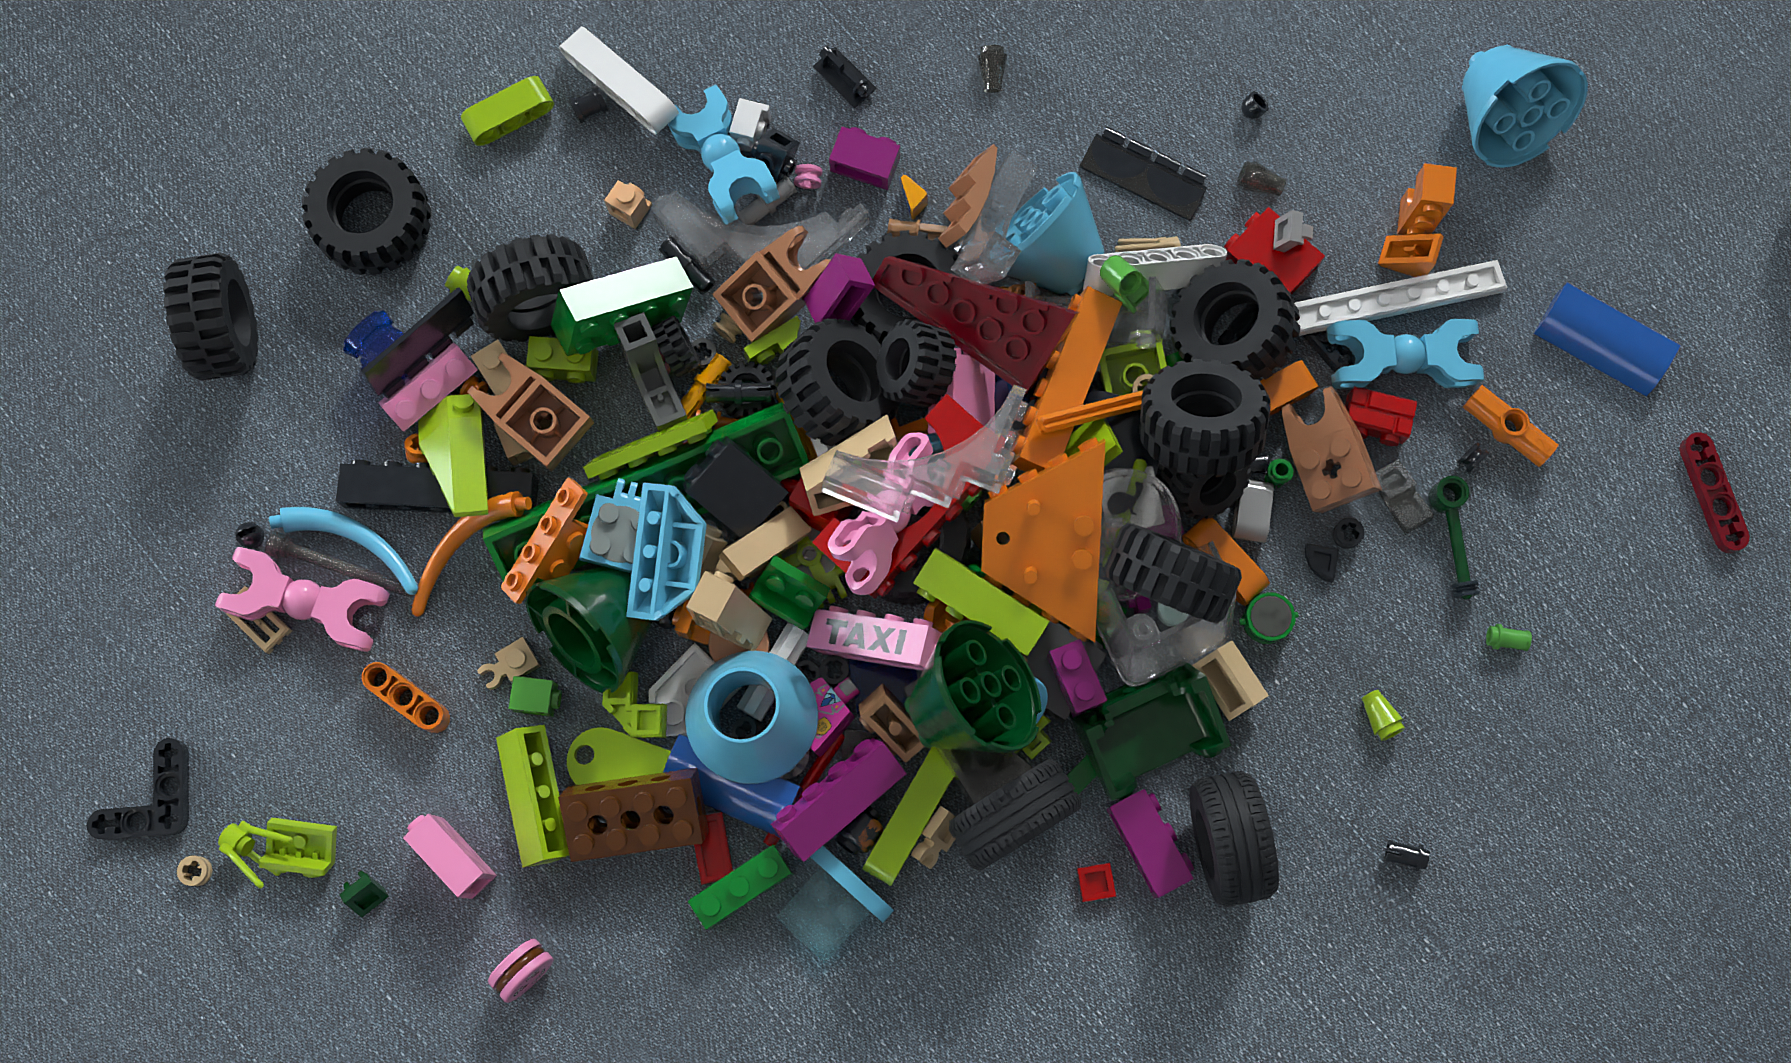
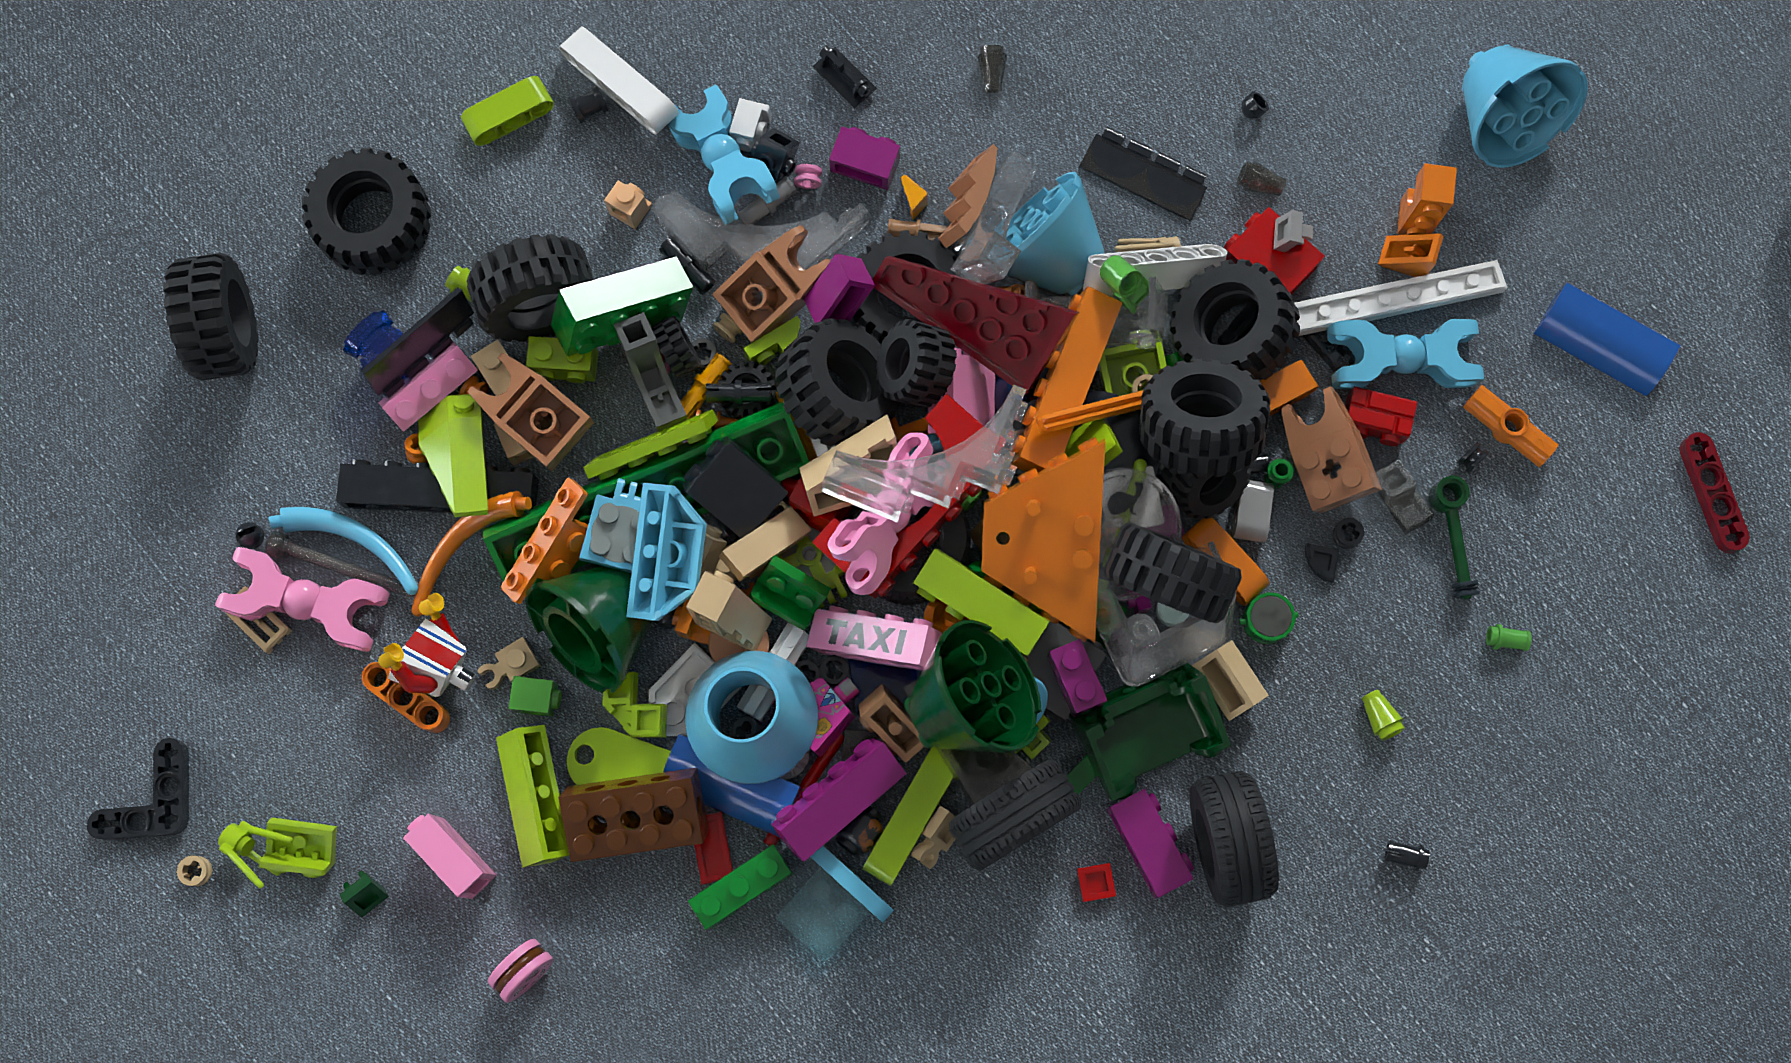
(430, 656): none -> torso

